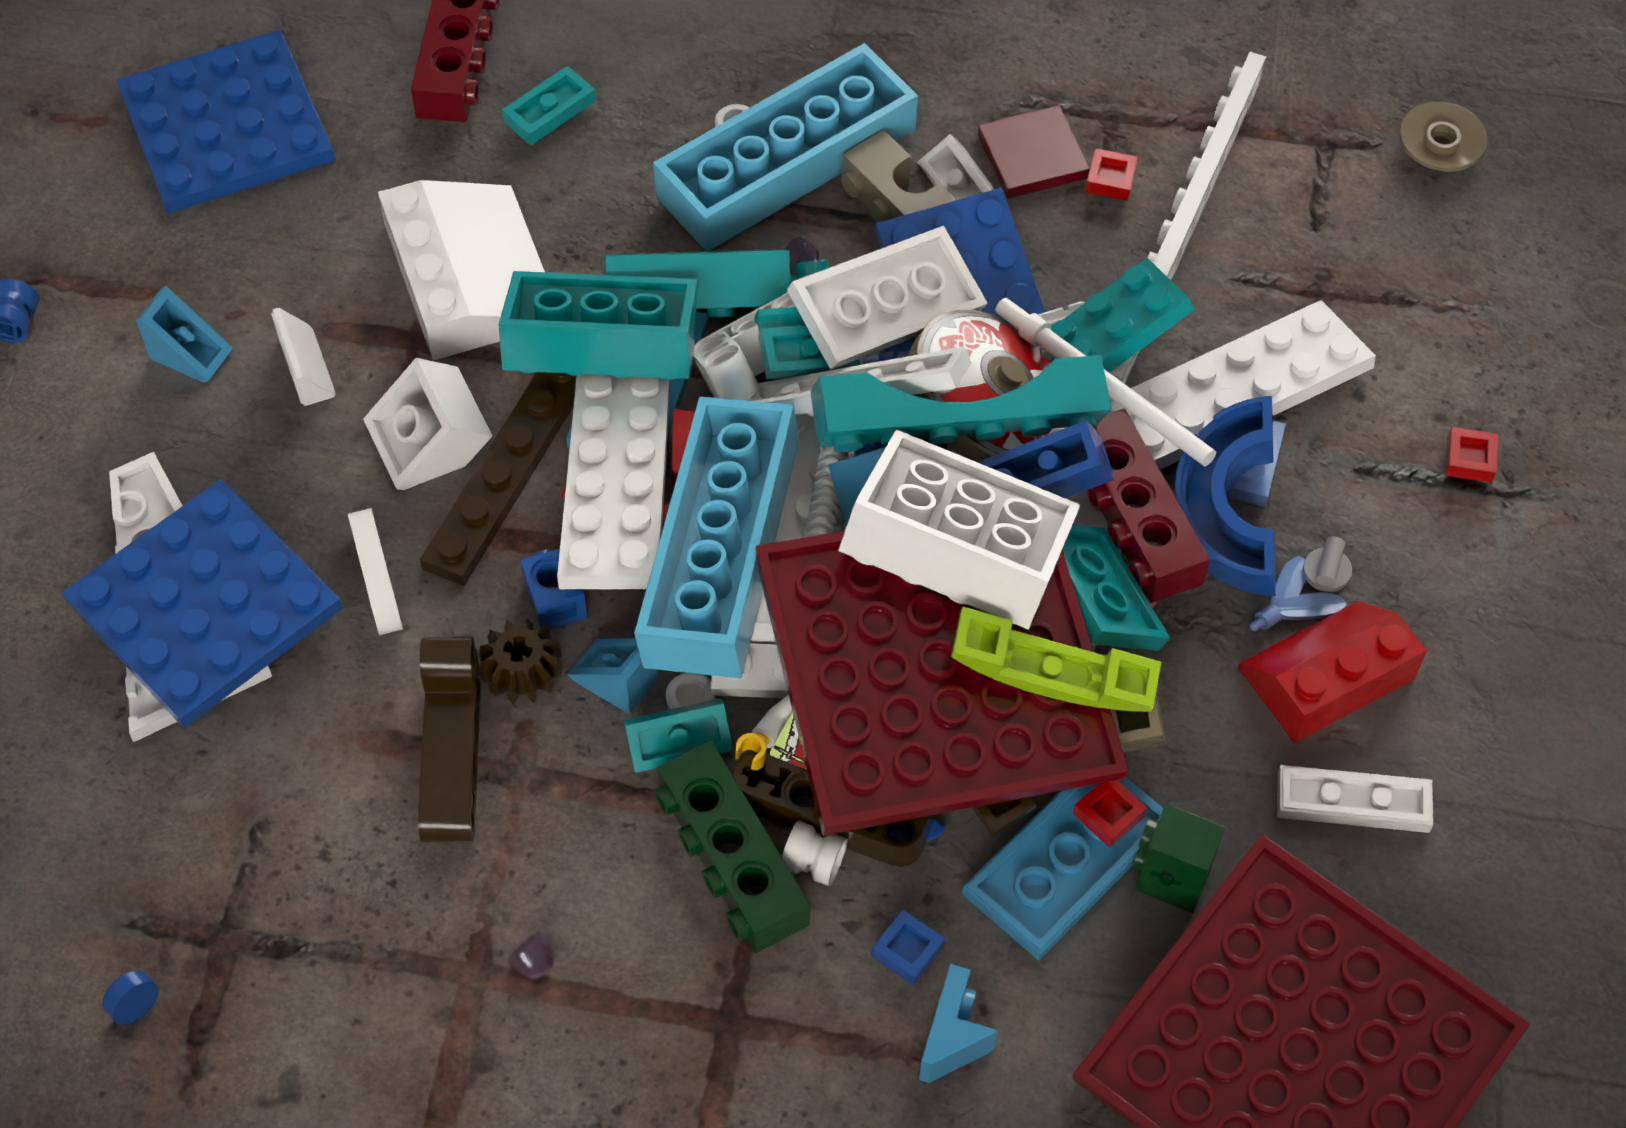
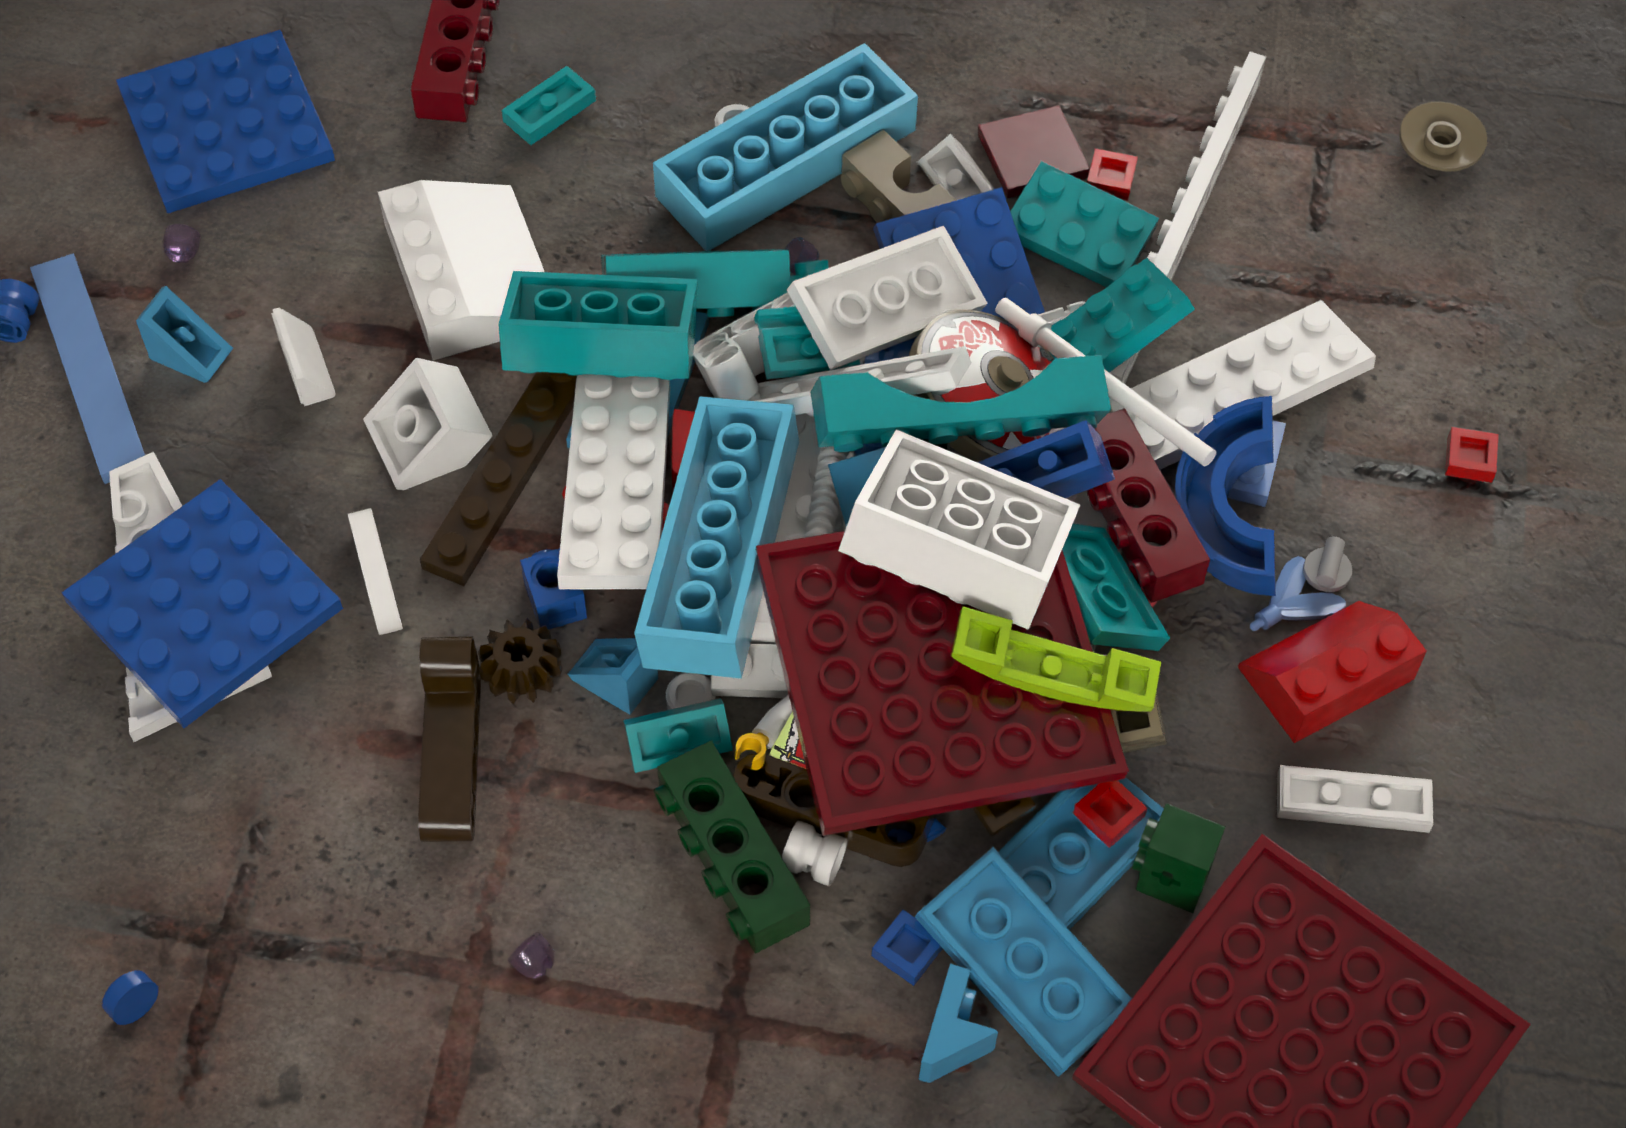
(87, 364): none -> medium blue tile
(181, 242): none -> clear purple hinge
(1024, 961): none -> dark azure tile
(1080, 225): none -> teal plate

